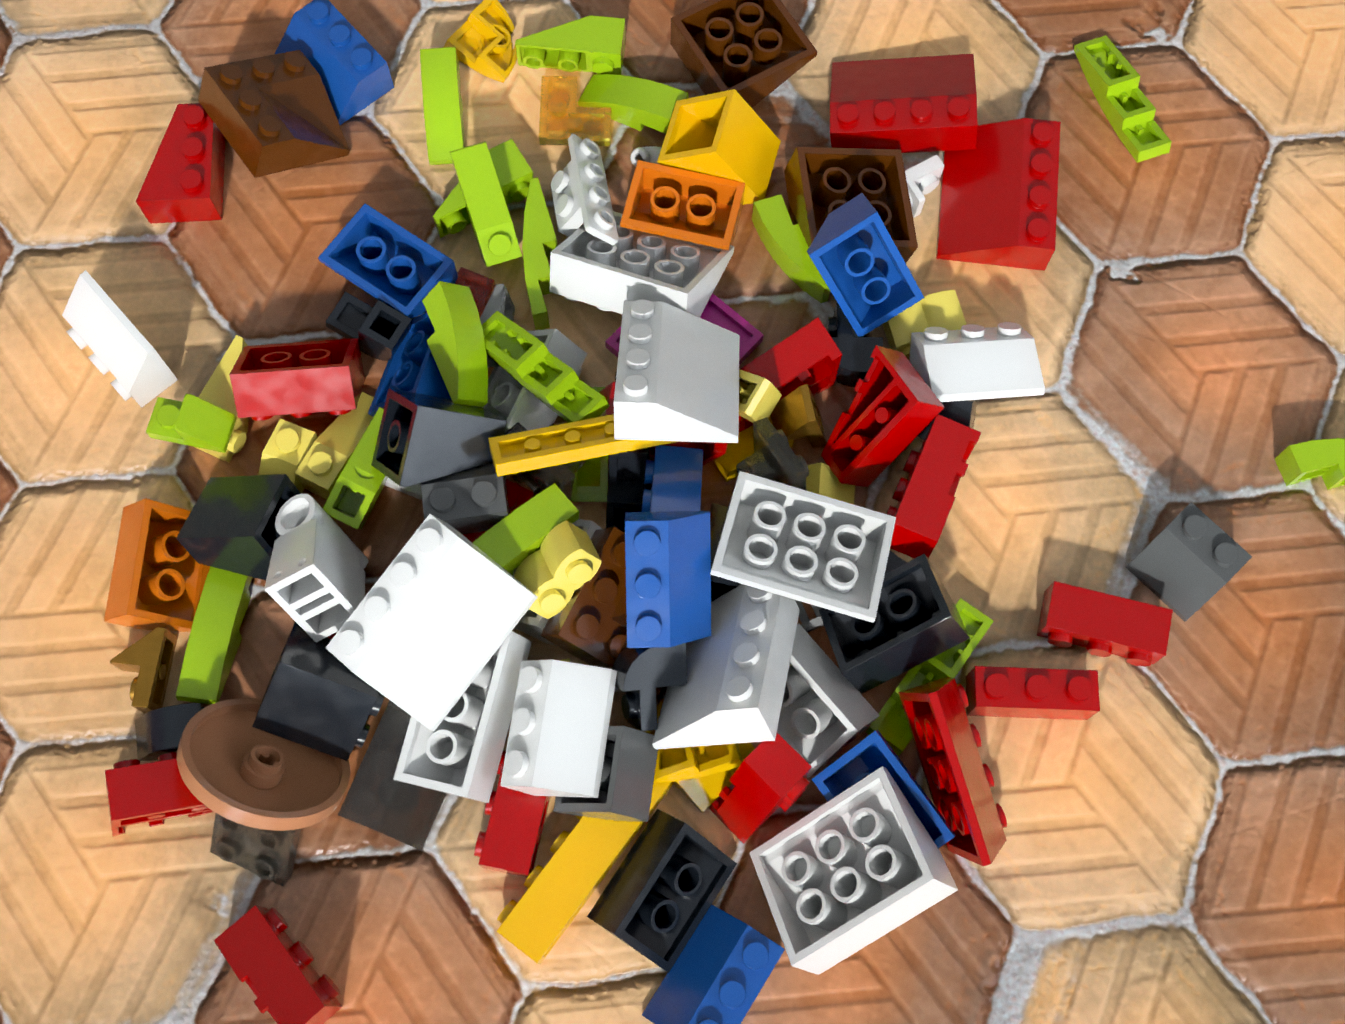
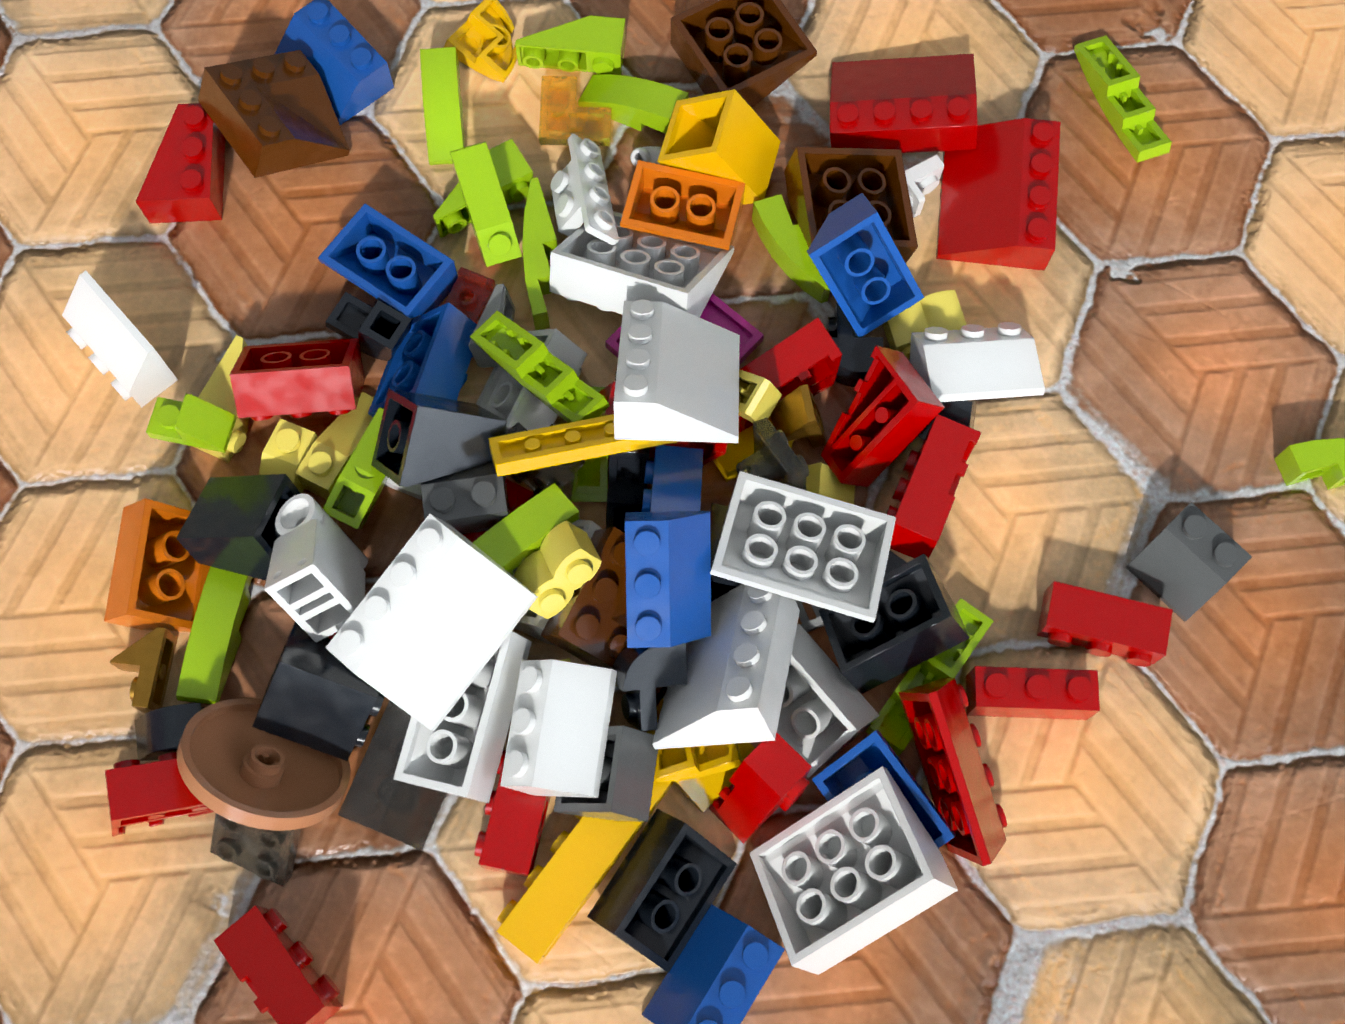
(458, 343): lime slope -> none

